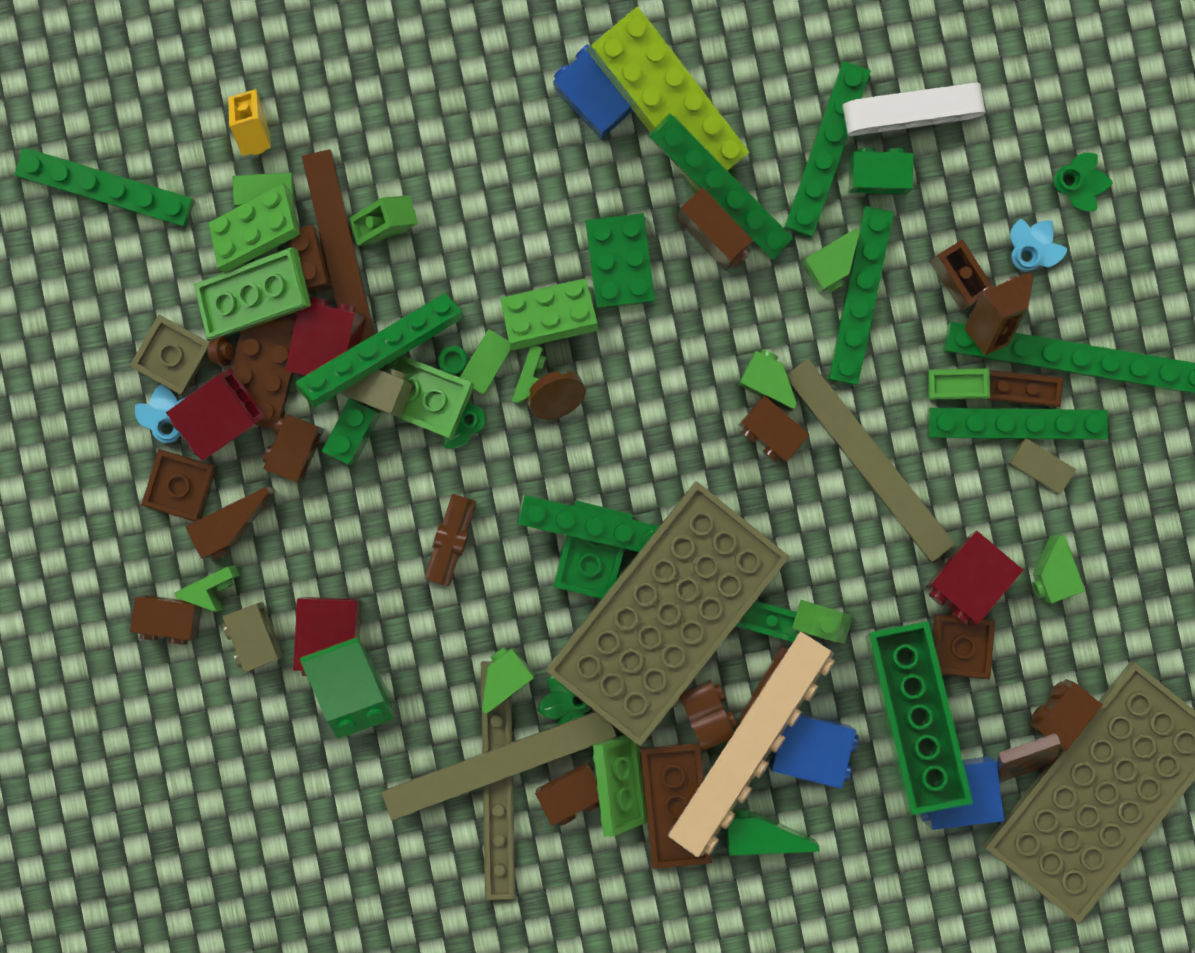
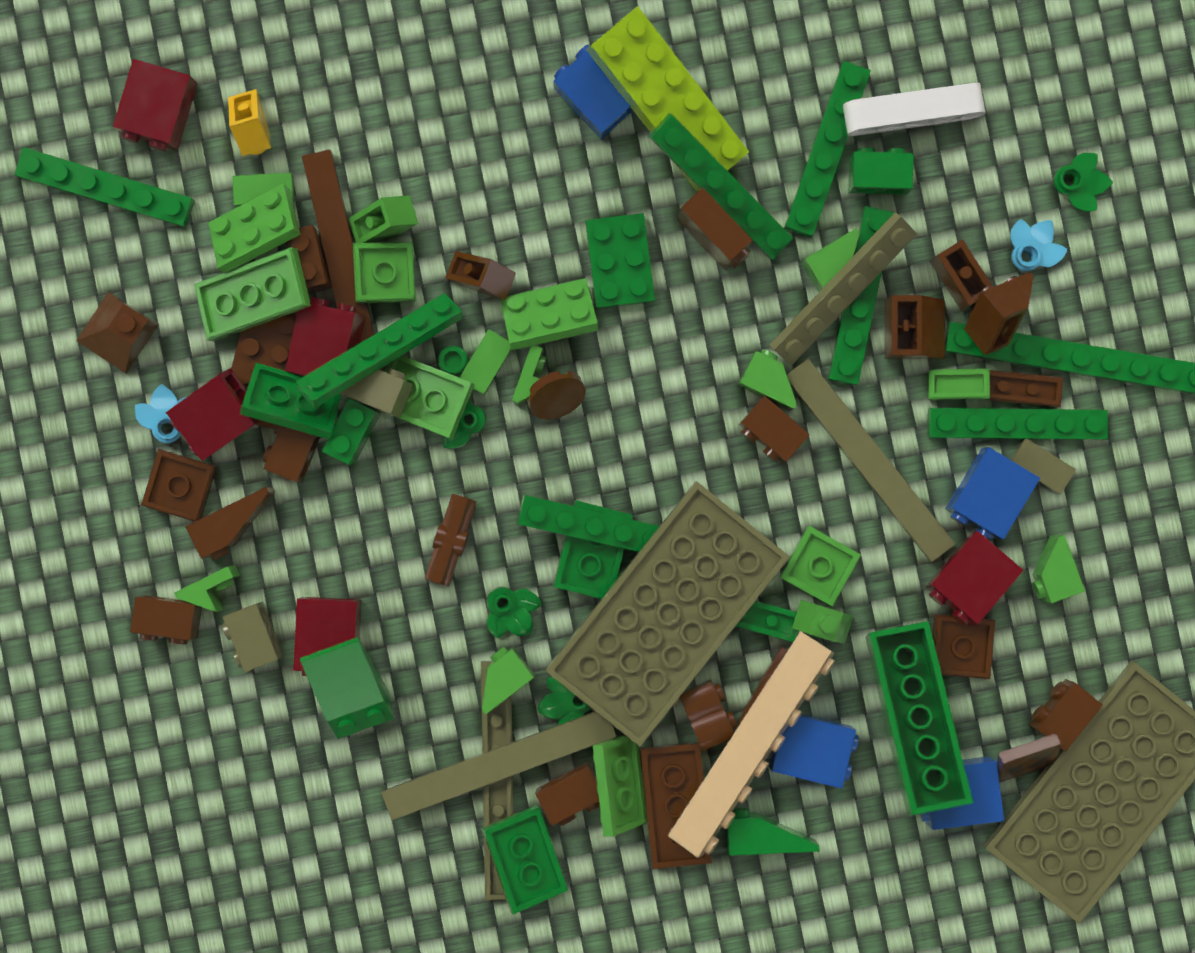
(117, 332): none -> reddish brown slope
(154, 105): none -> dark red brick
(171, 355): olive plate -> none
(220, 351): reddish brown plate -> none
(275, 399): none -> green plate
(384, 272): none -> bright green tile
(481, 275): none -> reddish brown slope
(514, 614): none -> green plate
(524, 859): none -> green plate
(820, 565): none -> bright green plate
(843, 288): none -> olive plate
(914, 327): none -> reddish brown slope
(992, 494): none -> blue brick

